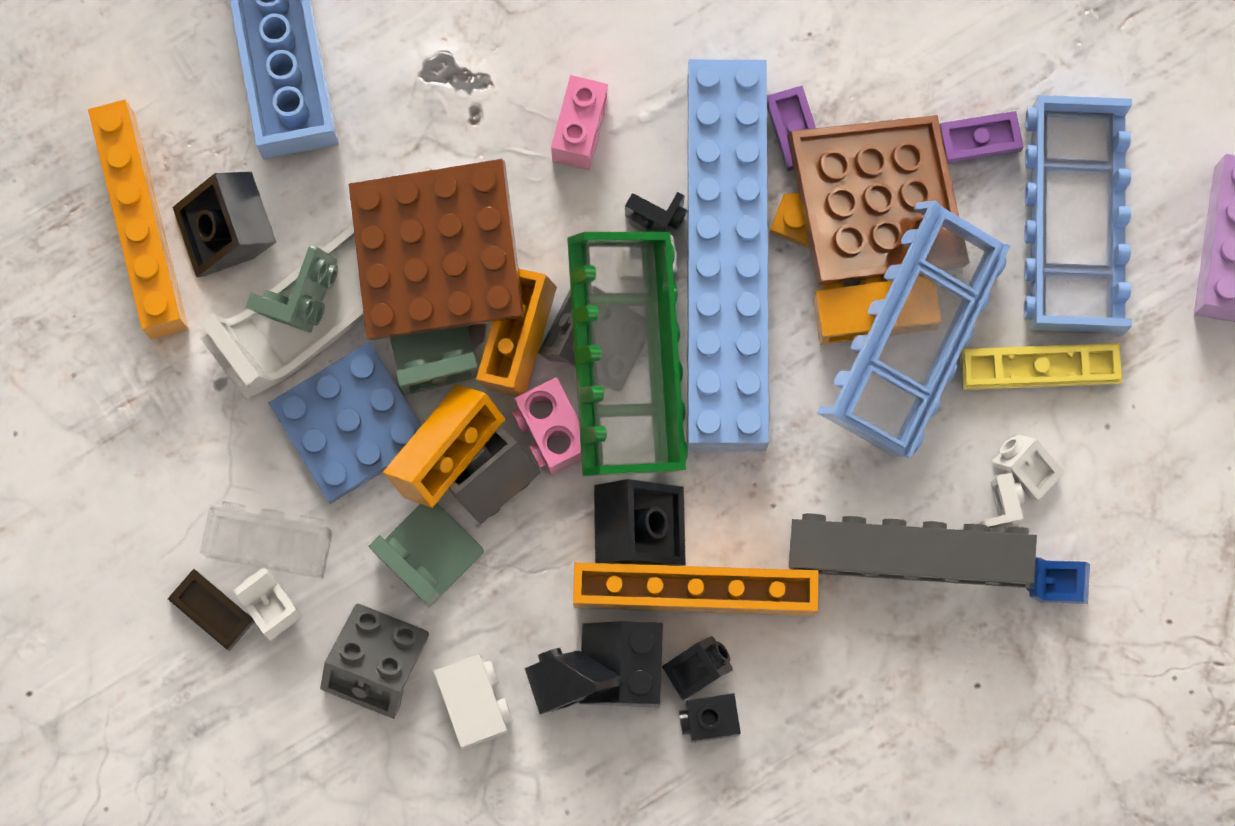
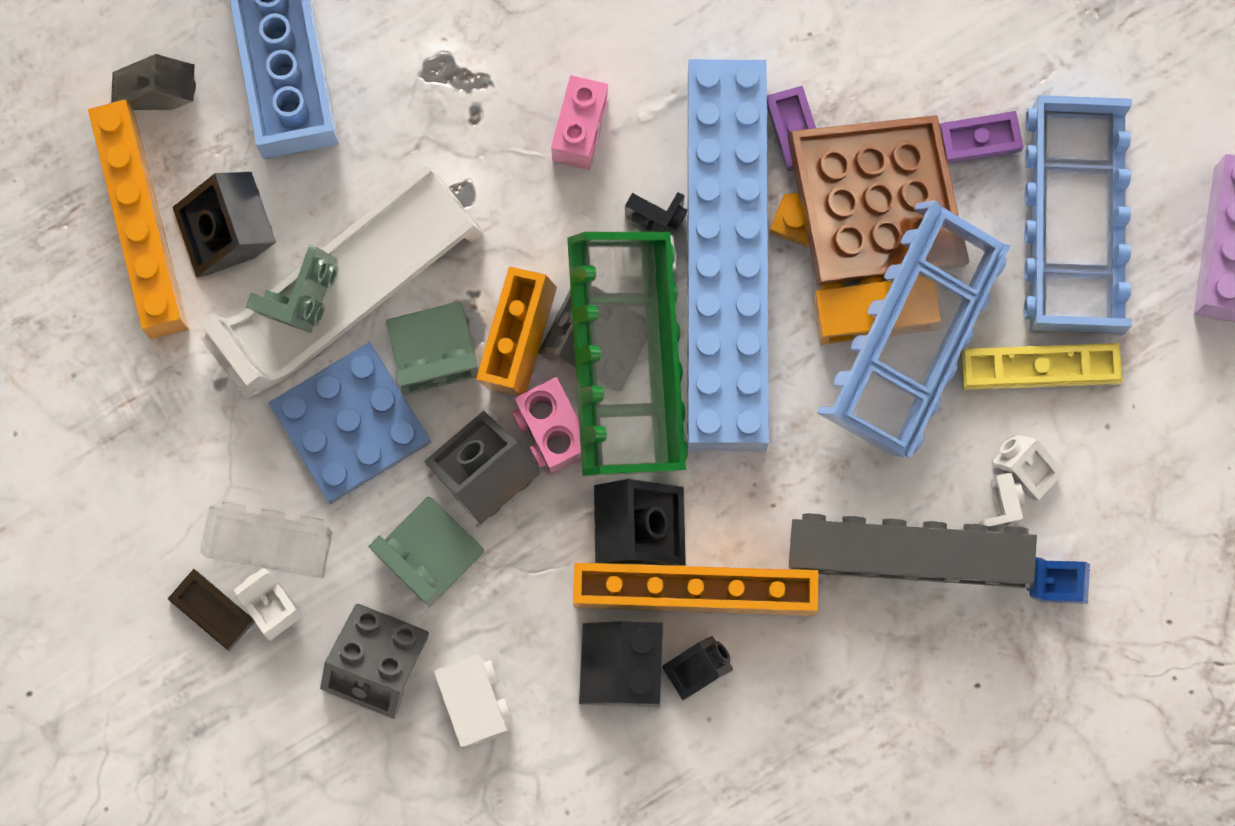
(154, 83): none -> clear smoke slope
(436, 250): dark orange plate -> none
(444, 445): light orange brick -> none
(567, 679): black slope -> none
(710, 718): black brick -> none

